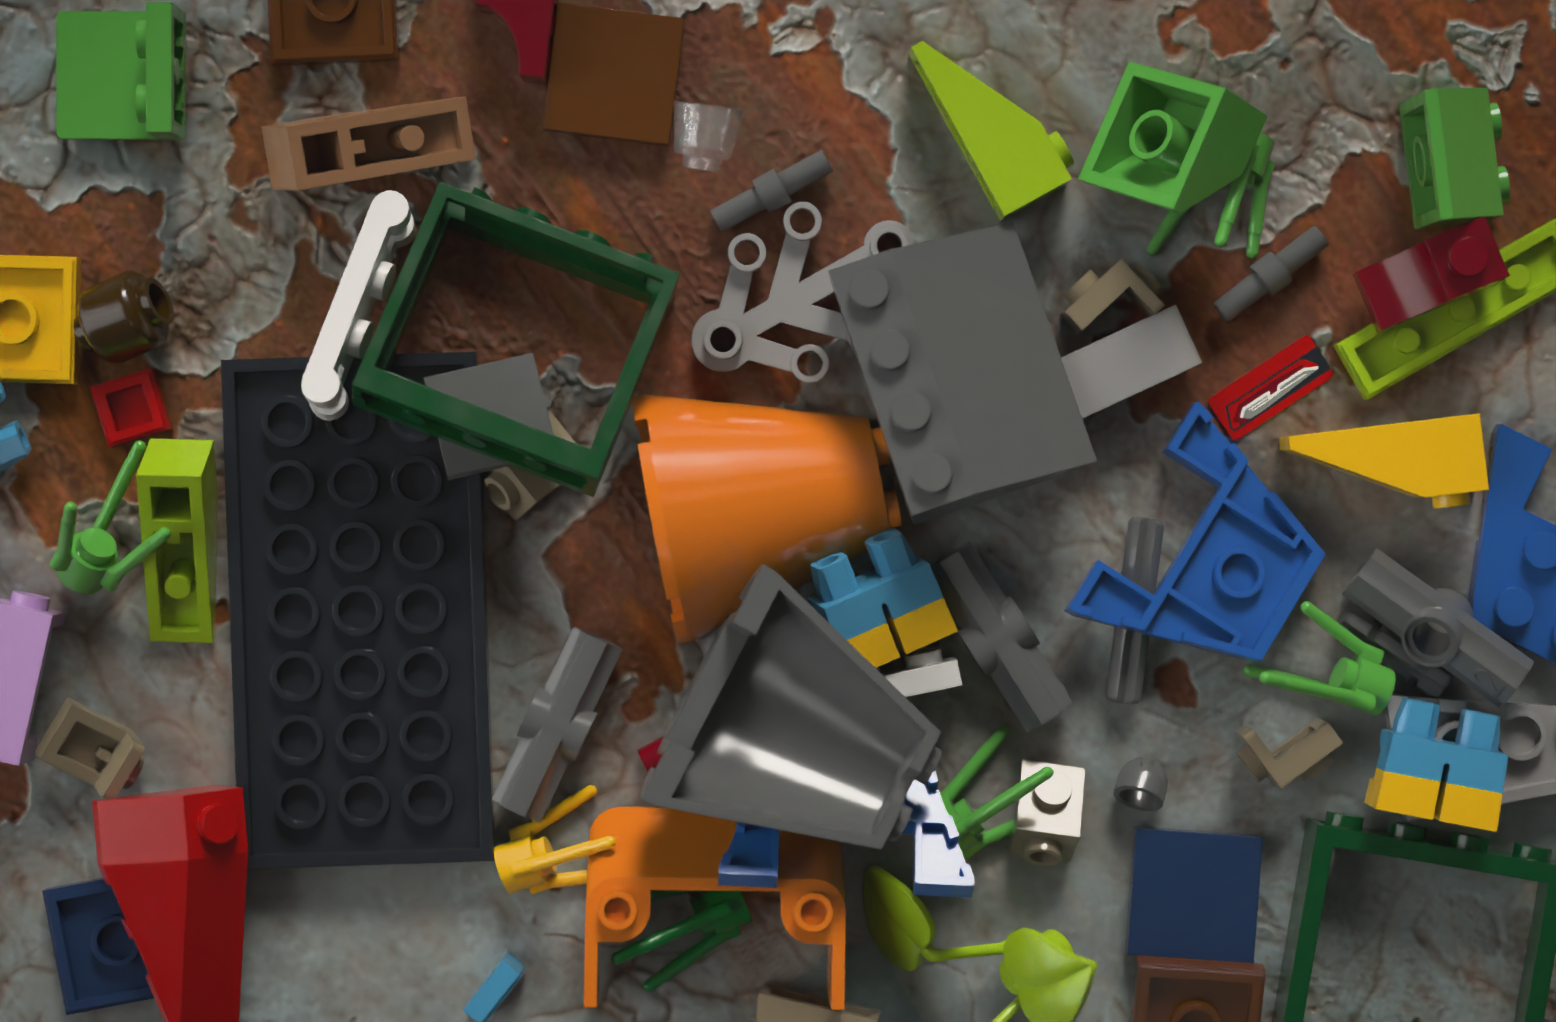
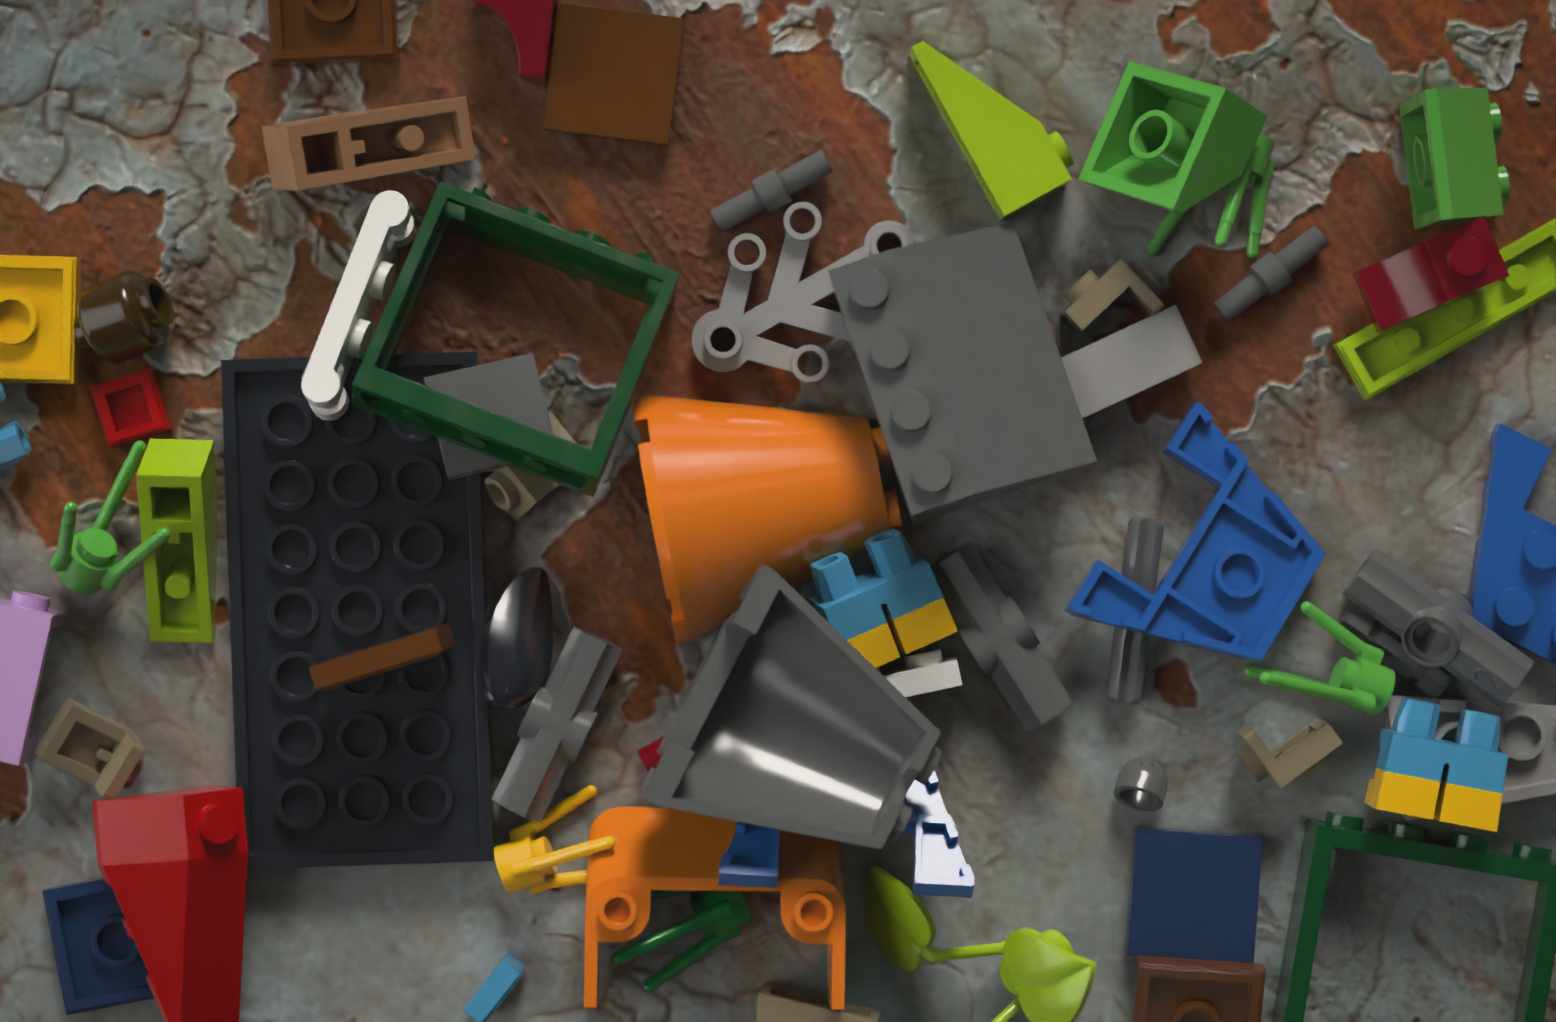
(121, 74): bright green bracket -> none
(382, 657): none -> reddish brown tile
(518, 641): none -> black arm
(705, 133): clear hat -> none
(970, 822): bright green plant -> none
(1050, 816): bracket -> none
(1270, 387): sticker -> none
(1415, 458): yellow slope -> none

